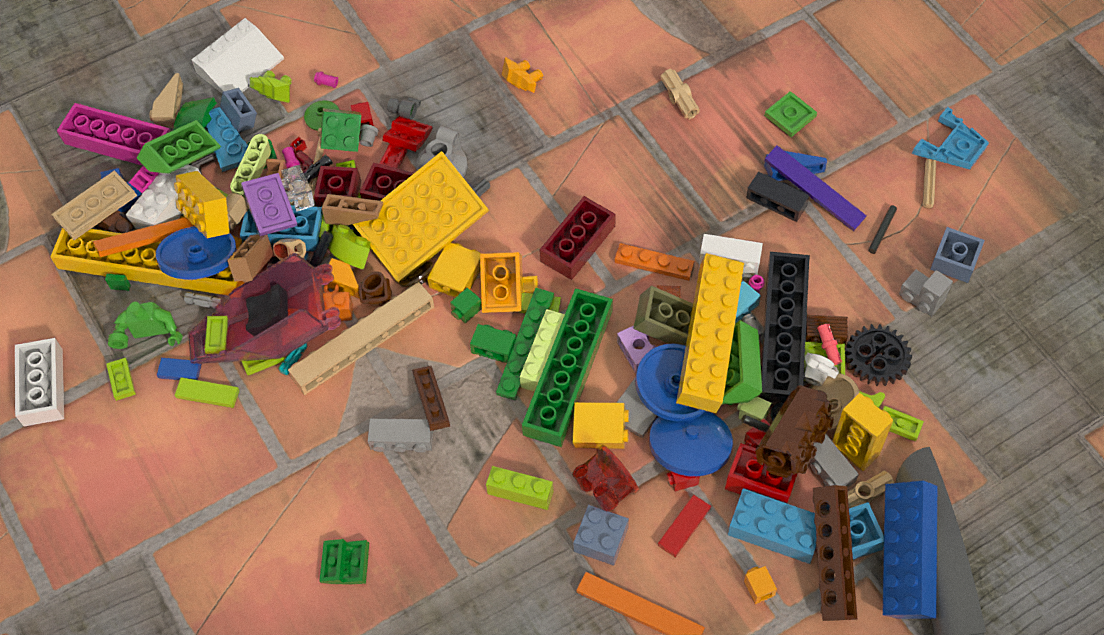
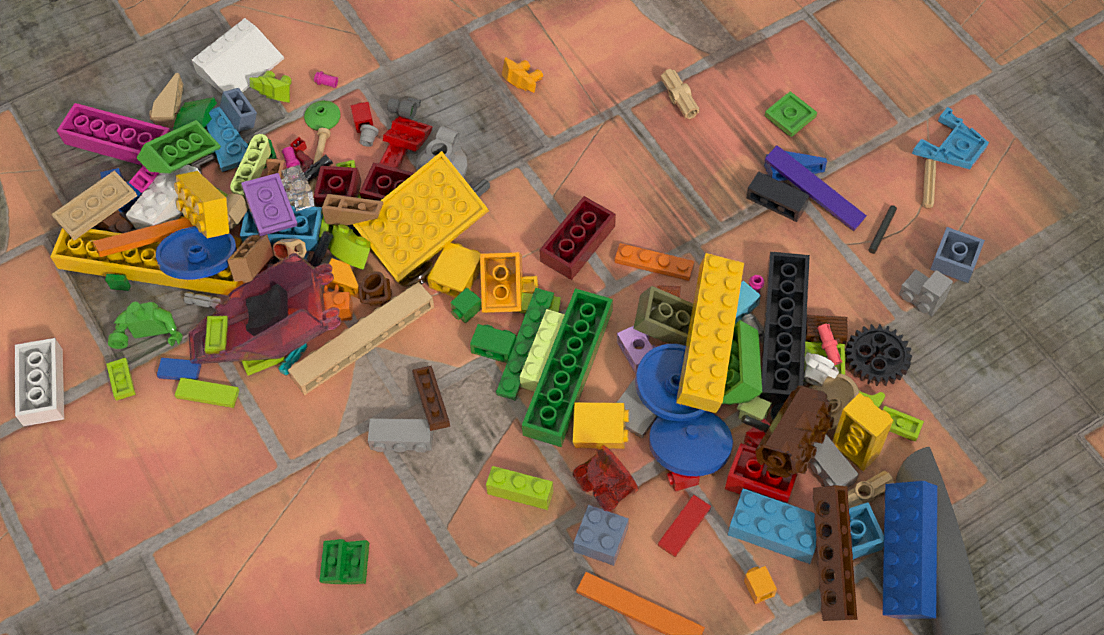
(340, 130): green brick -> none
(734, 249): white brick -> none

